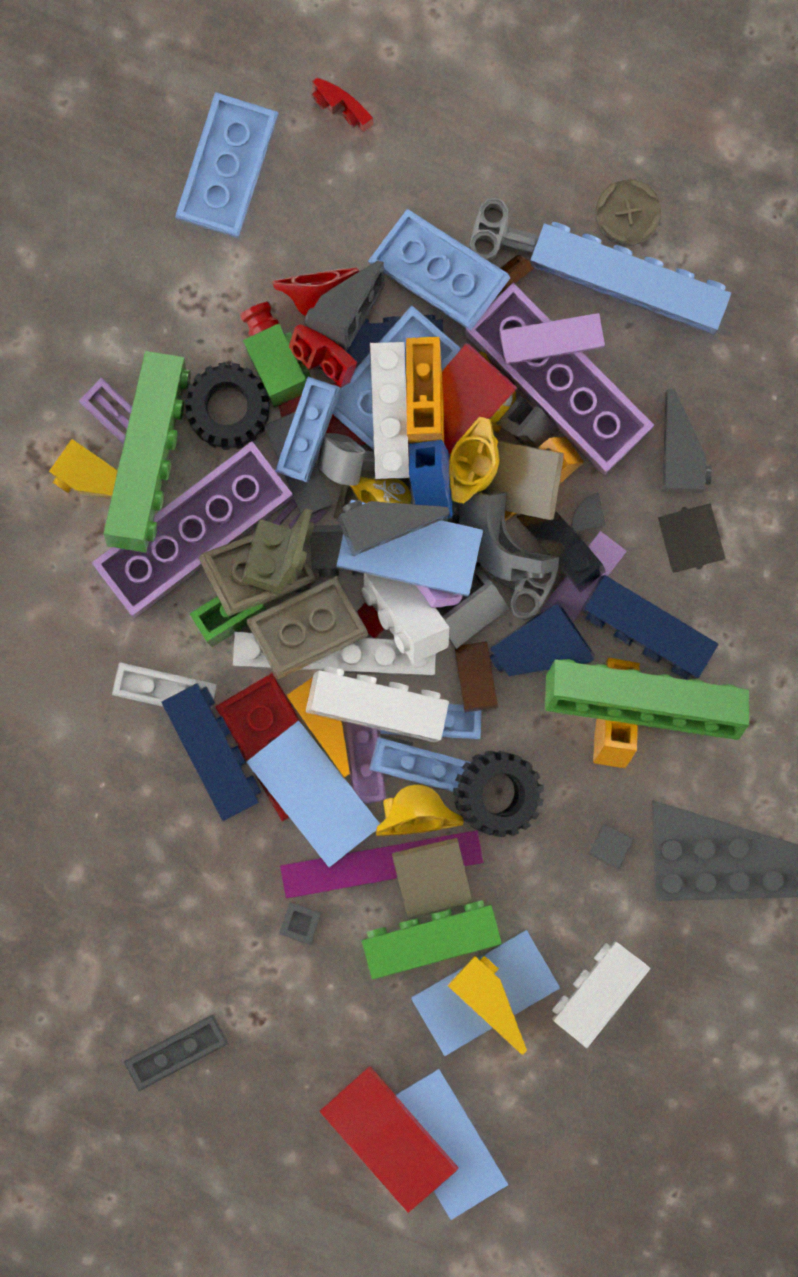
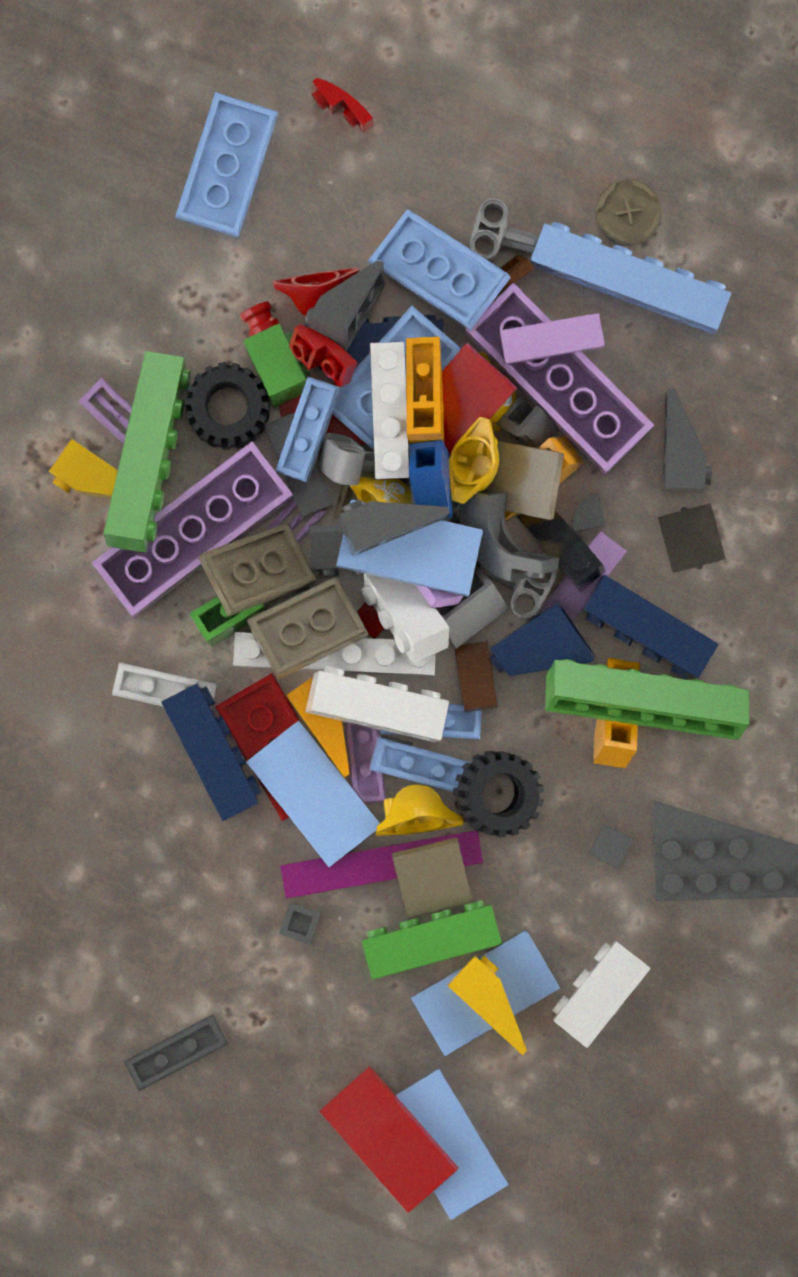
(277, 553): olive bracket -> none

